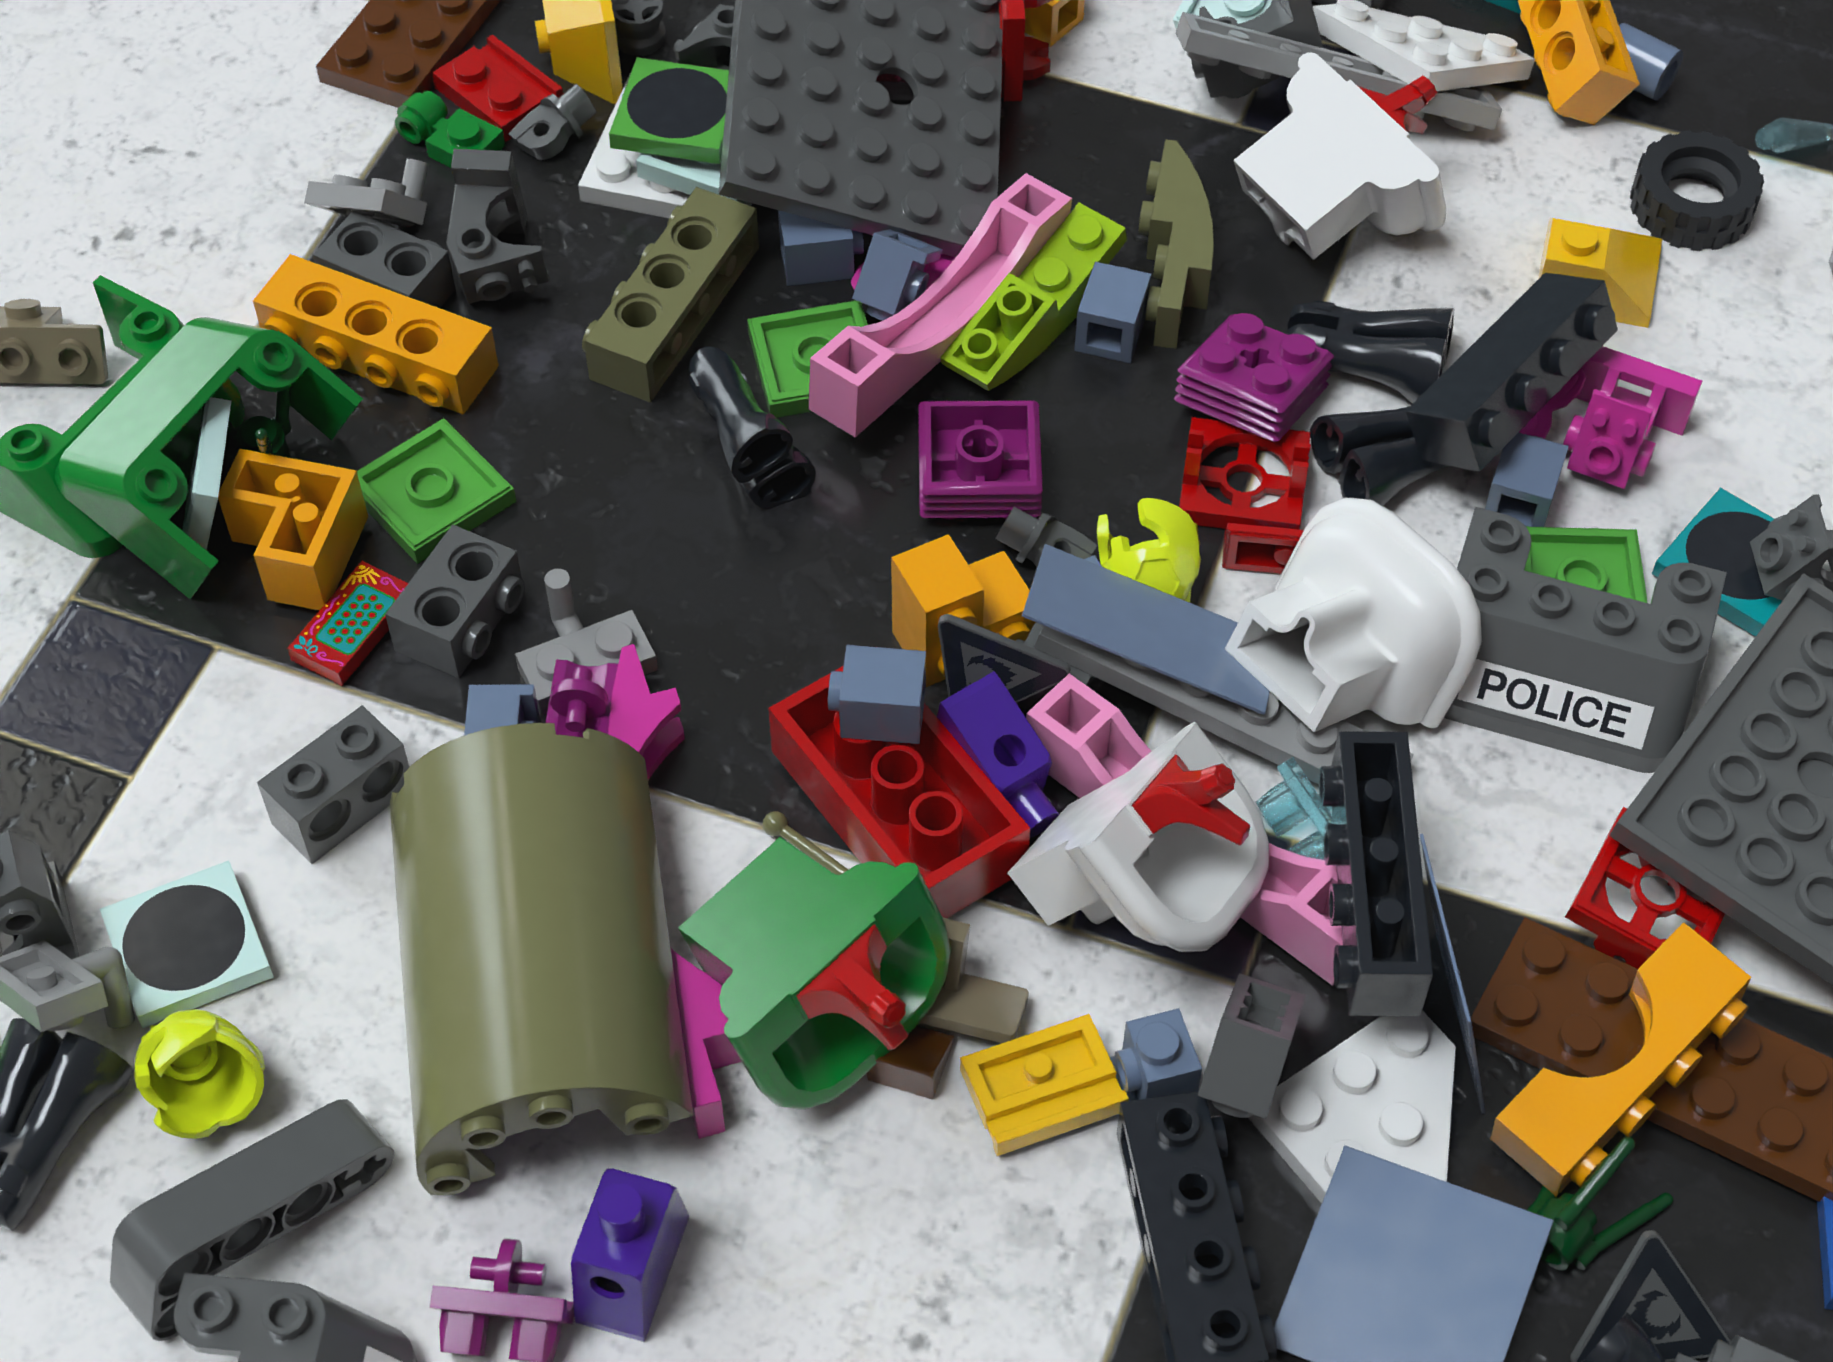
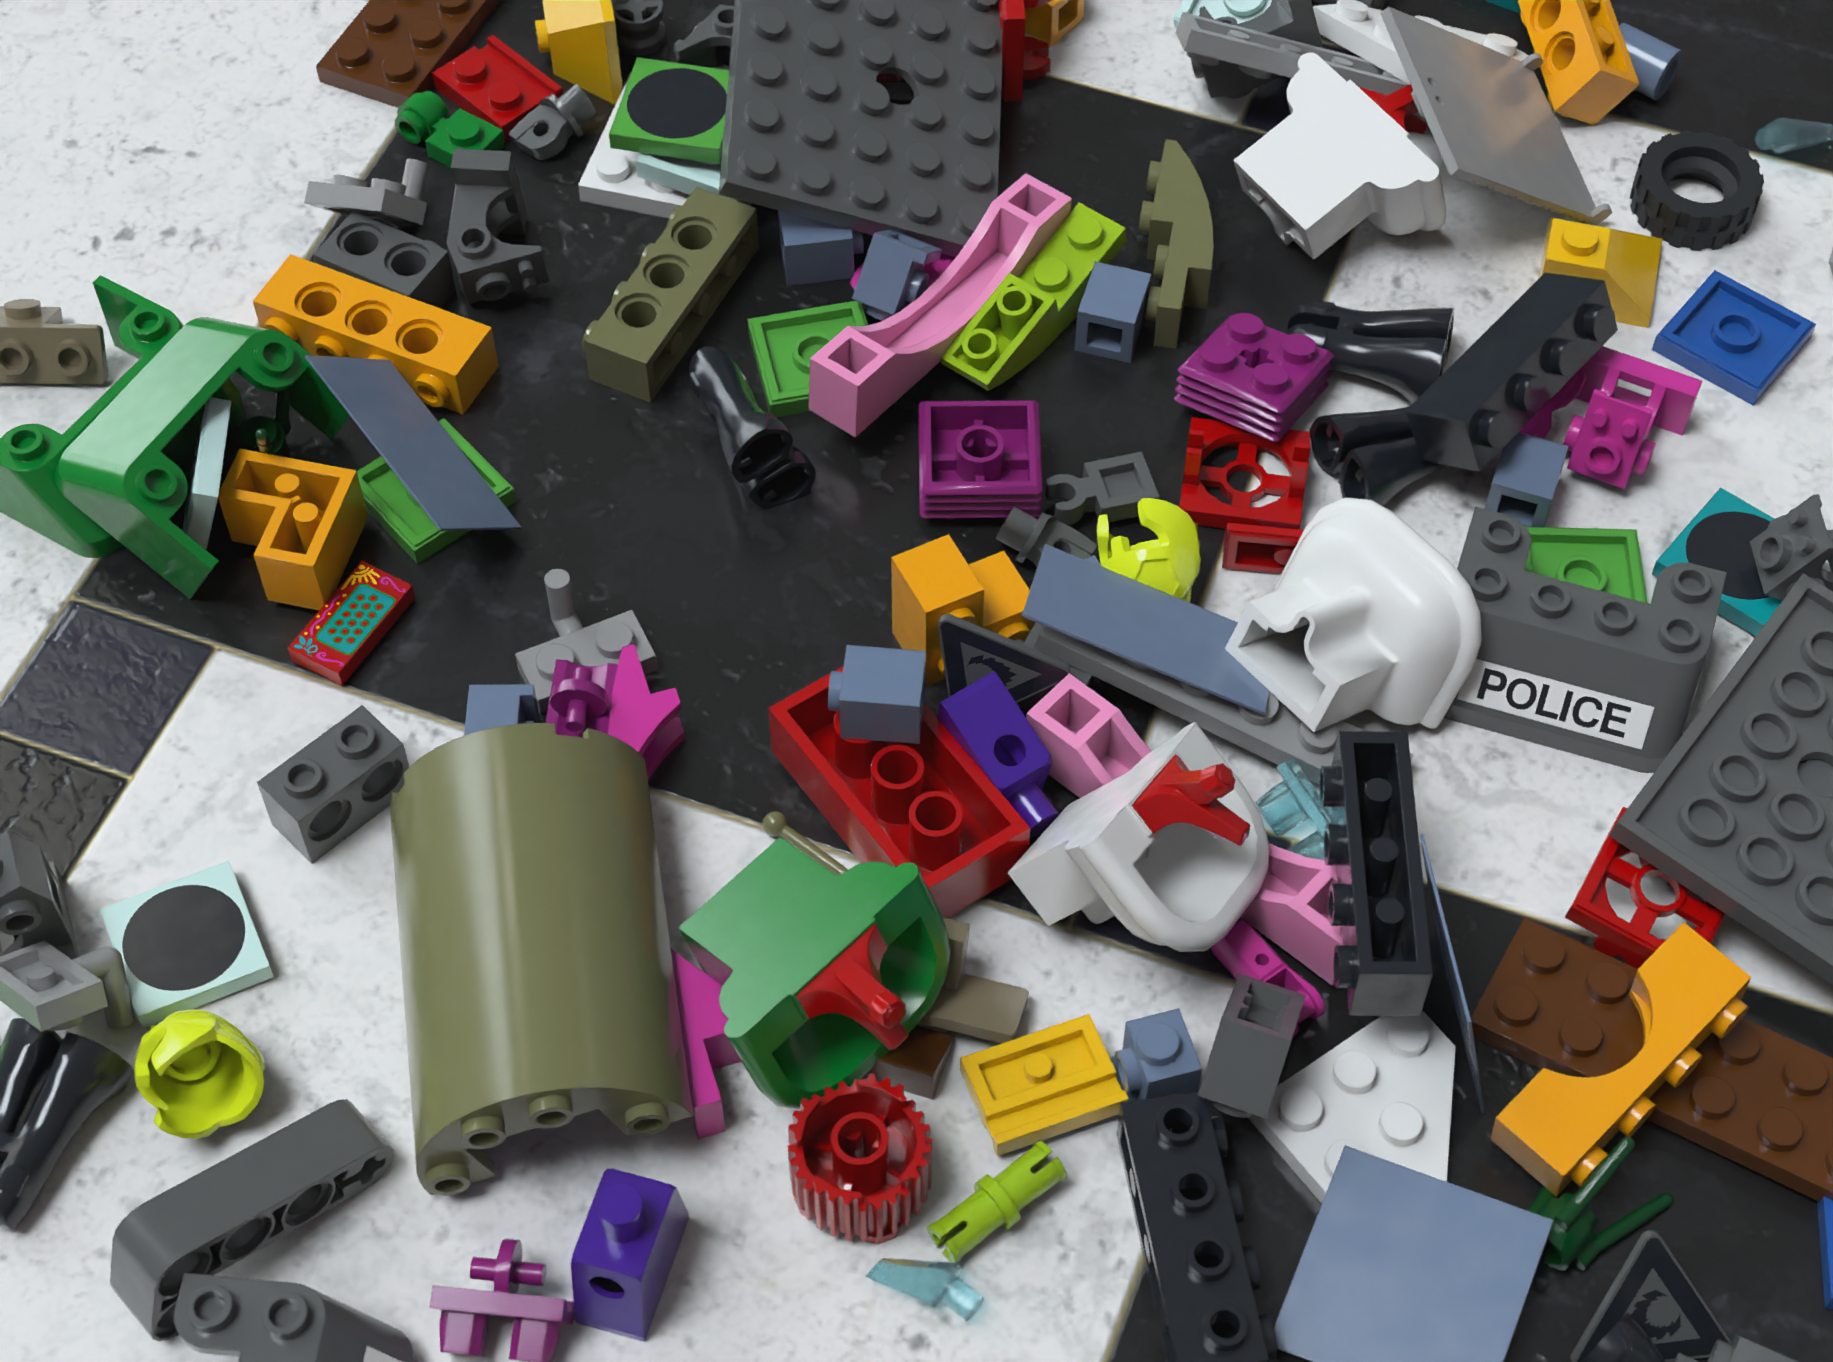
(413, 444): none -> sand blue piece
(456, 601): dark grey brick -> none
(854, 1192): none -> red brick
(930, 1283): none -> clear light blue bar
(996, 1202): none -> lime pin
(1107, 487): none -> dark grey plate
(1250, 955): none -> dark pink bar
(1491, 118): none -> light grey door
(1733, 337): none -> blue tile

